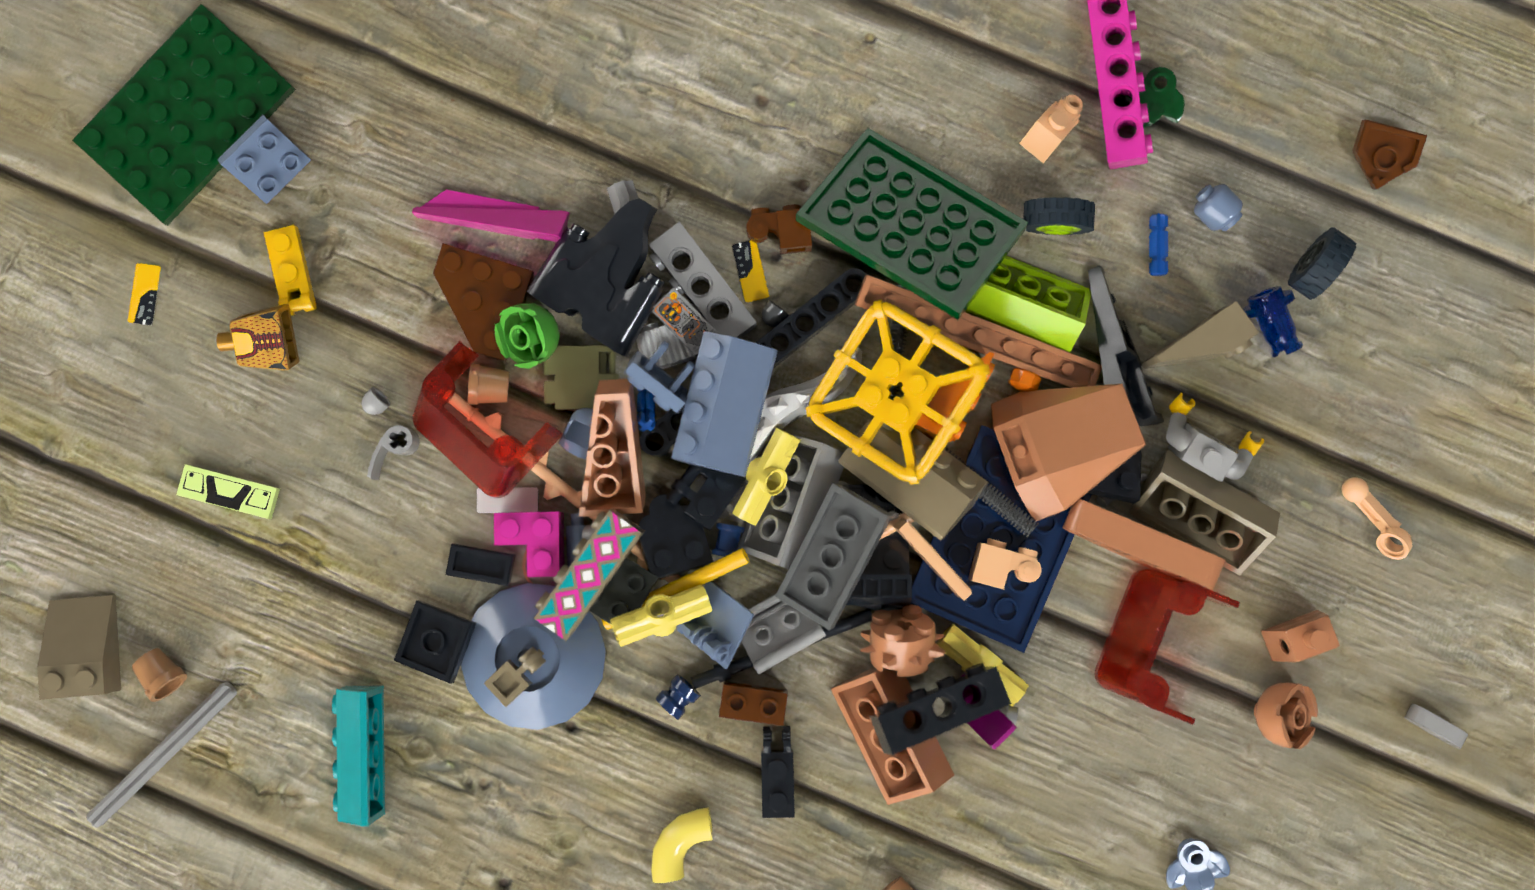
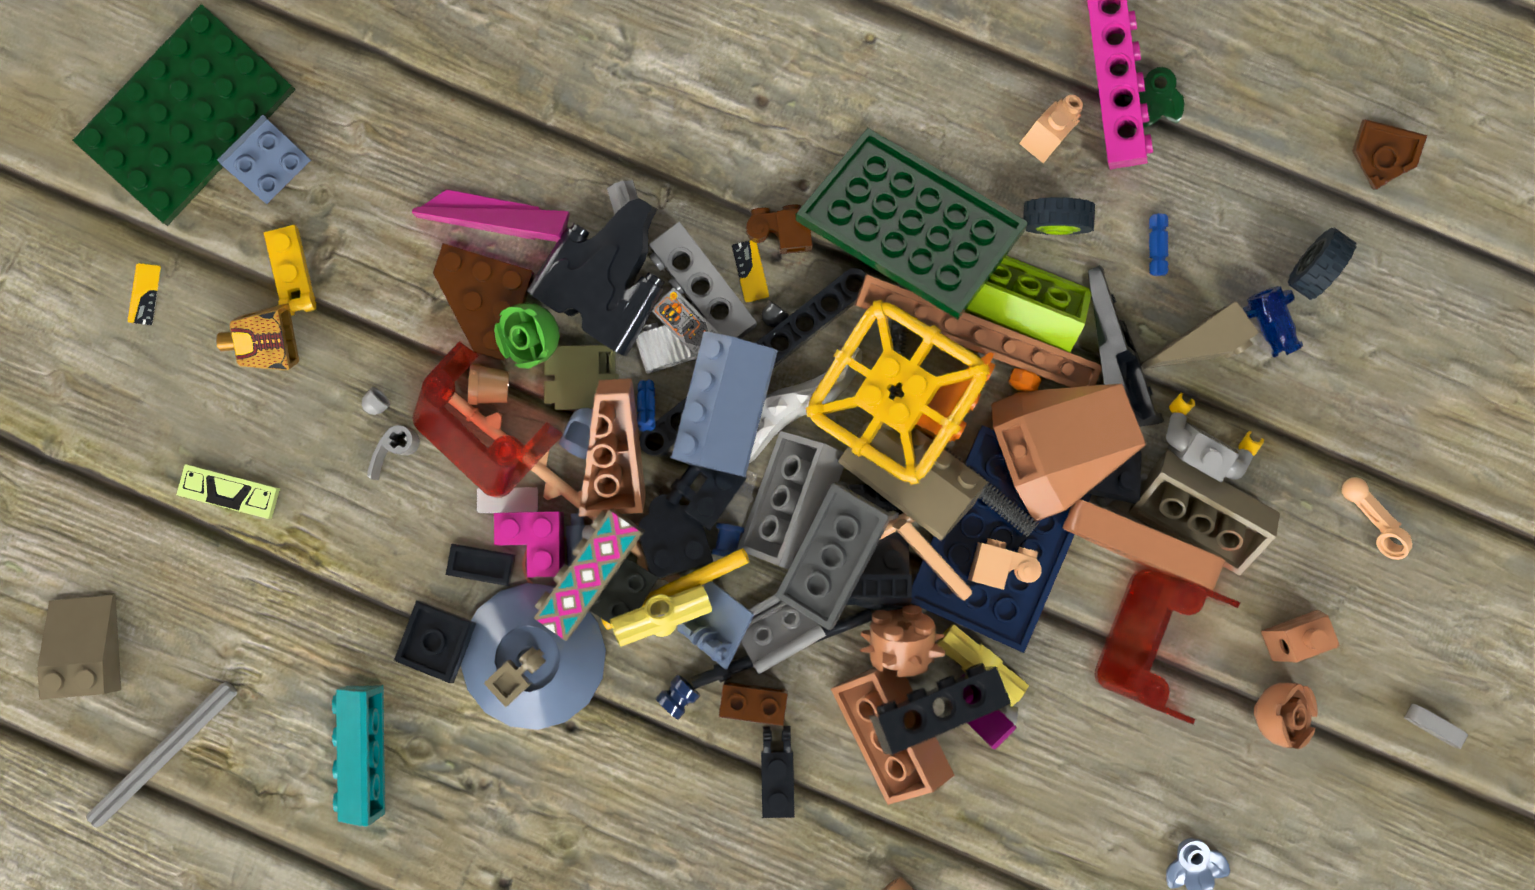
(158, 674): medium nougat piece -> none
(646, 374): sand blue plate -> none
(676, 841): light yellow cylinder -> none
(766, 476): light yellow piece -> none
(1218, 207): sand blue head -> none

